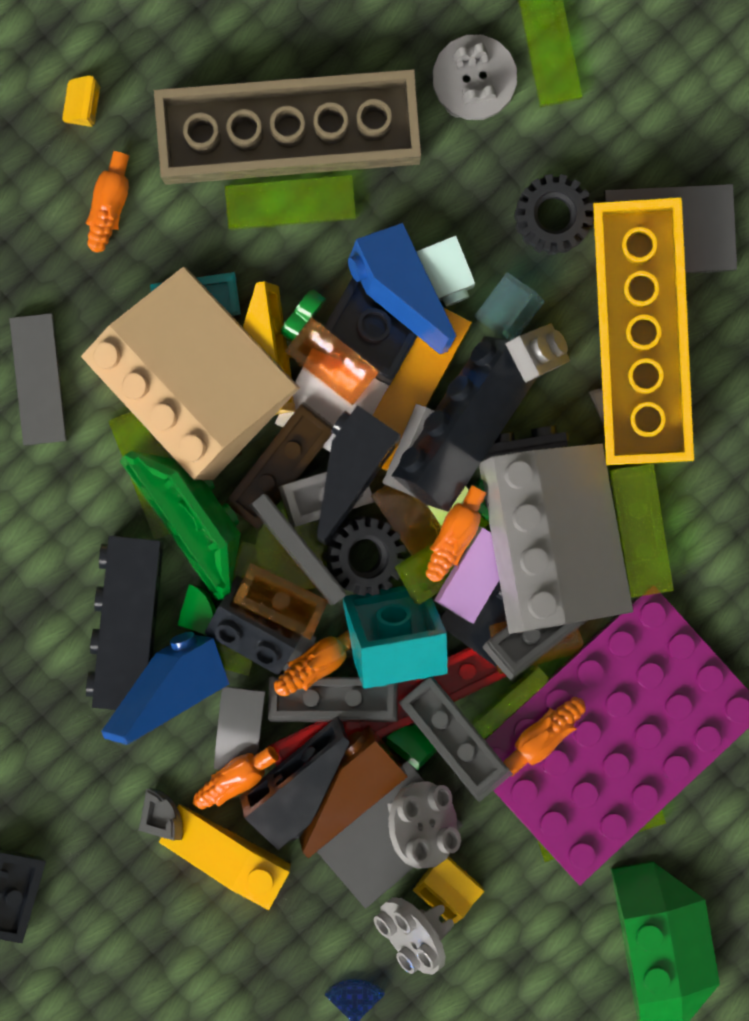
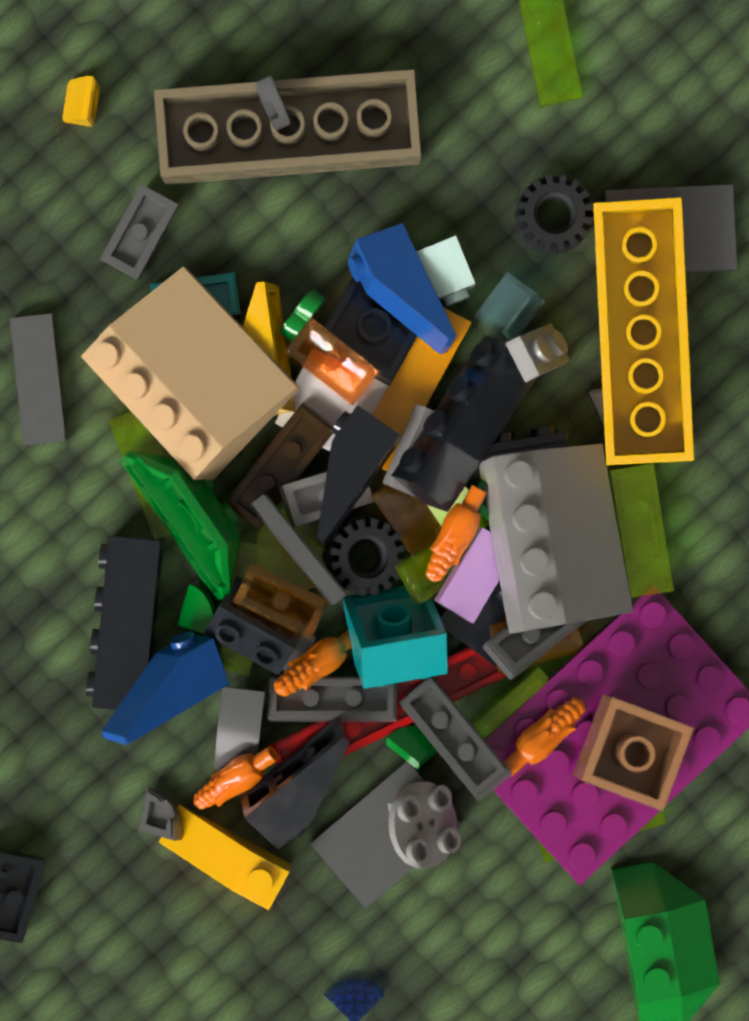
(107, 202): orange piece -> none
(139, 232): none -> dark grey plate
(272, 103): none -> dark grey tile
(290, 202): clear neon green tile -> none
(361, 780): reddish brown slope -> none
(414, 934): light grey plate -> none
(450, 887): yellow piece -> none
(479, 96): light grey plate -> none
(632, 752): none -> medium nougat brick

